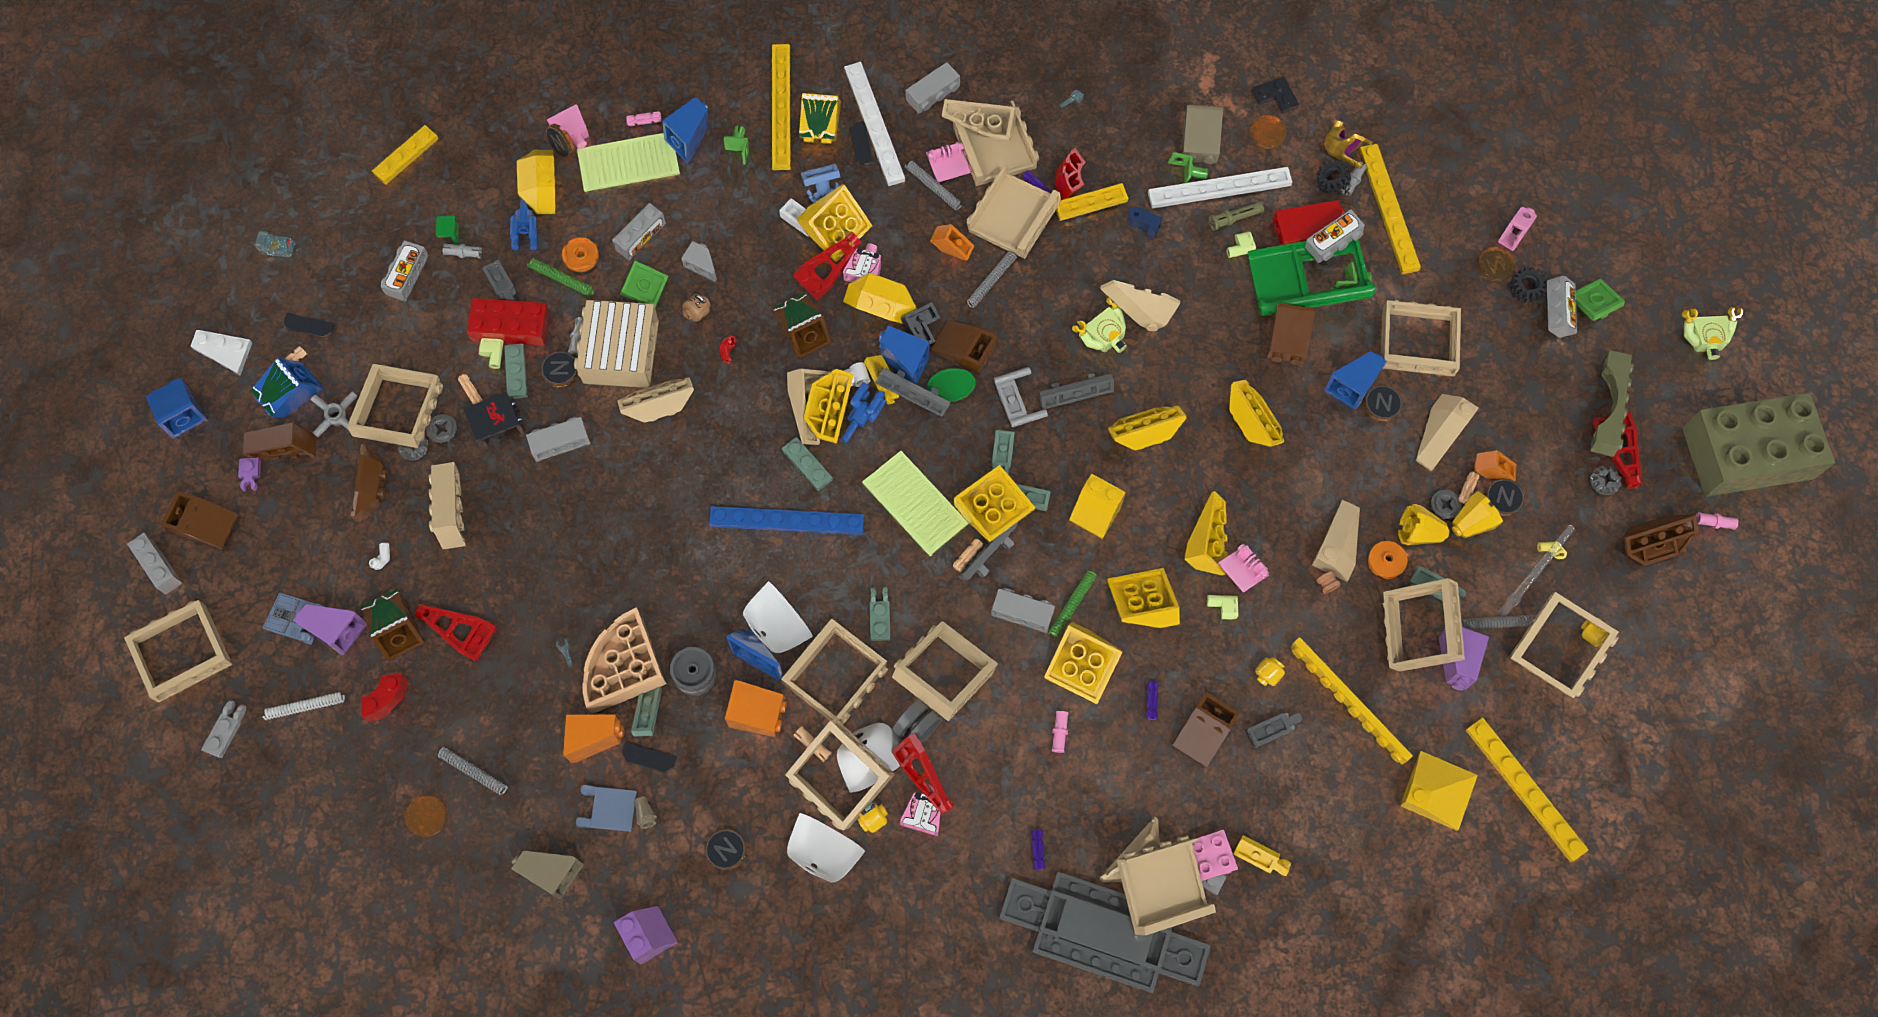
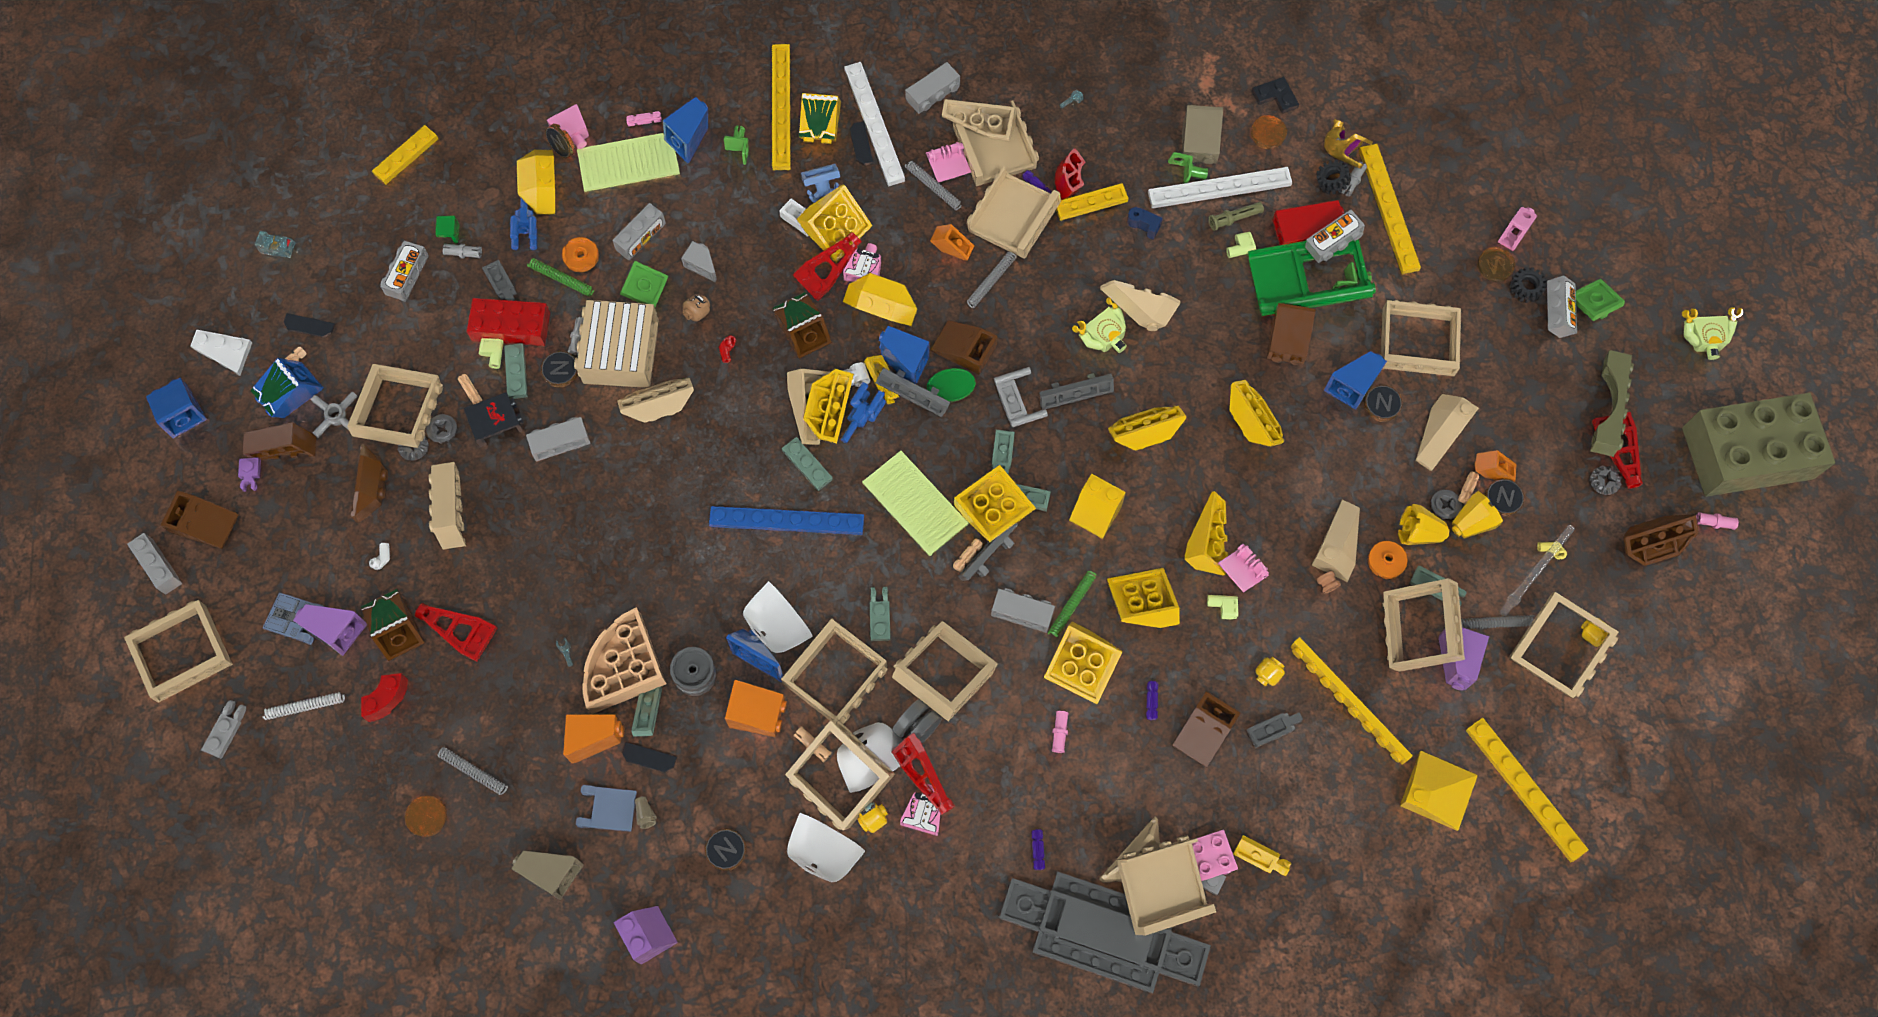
(918, 320): black plate -> none

